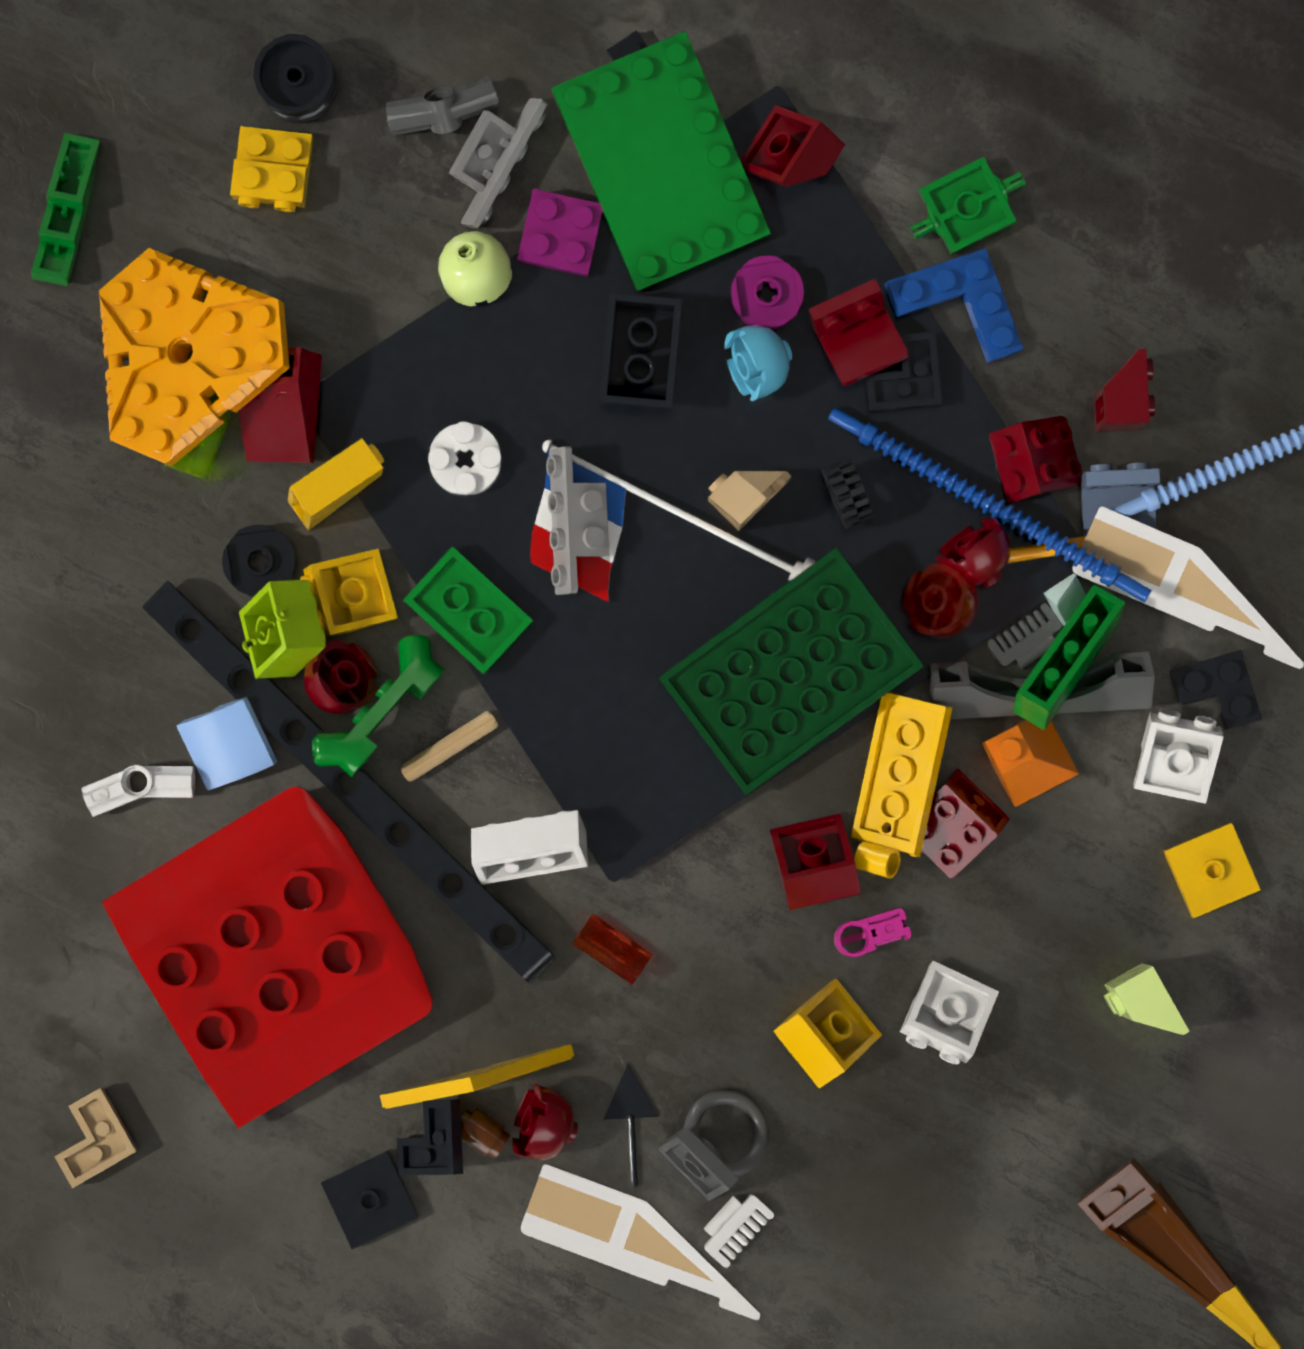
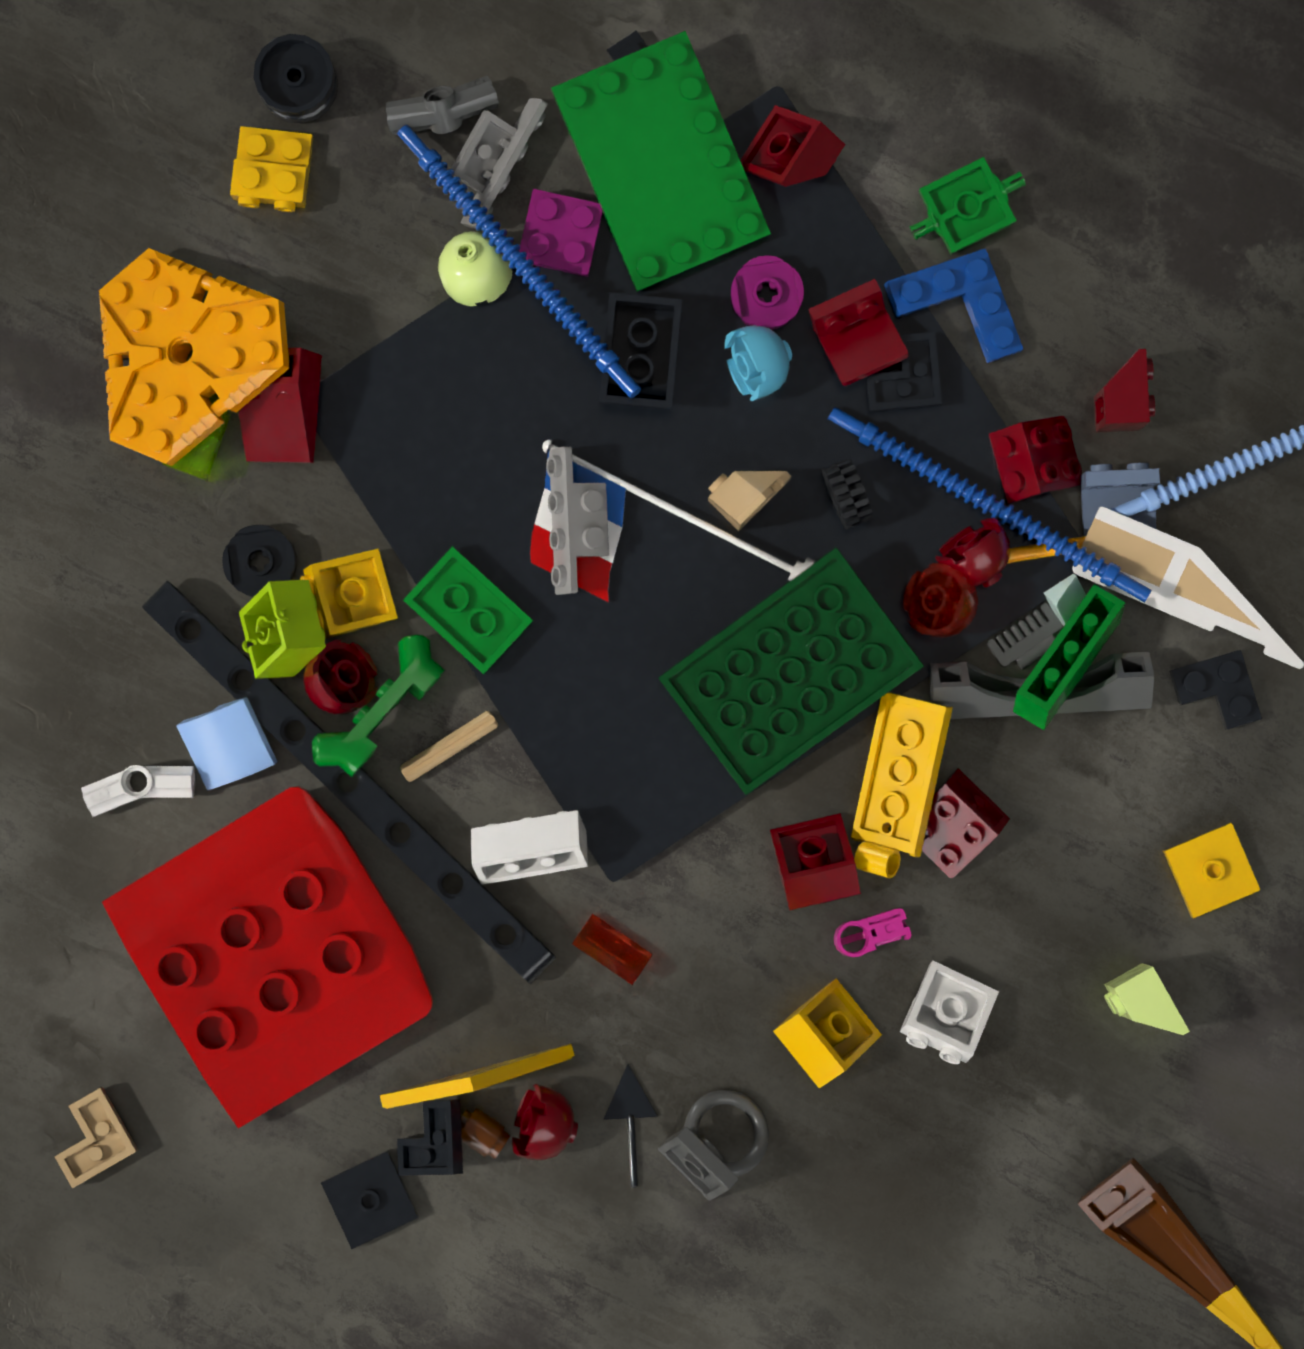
(66, 209): green slope -> none
(335, 483): yellow slope -> none
(431, 162): none -> blue hose
(463, 438): white plate -> none
(621, 1234): white sticker -> none
(728, 1221): white piece -> none
(1029, 760): orange slope -> none
(1178, 755): white plate -> none

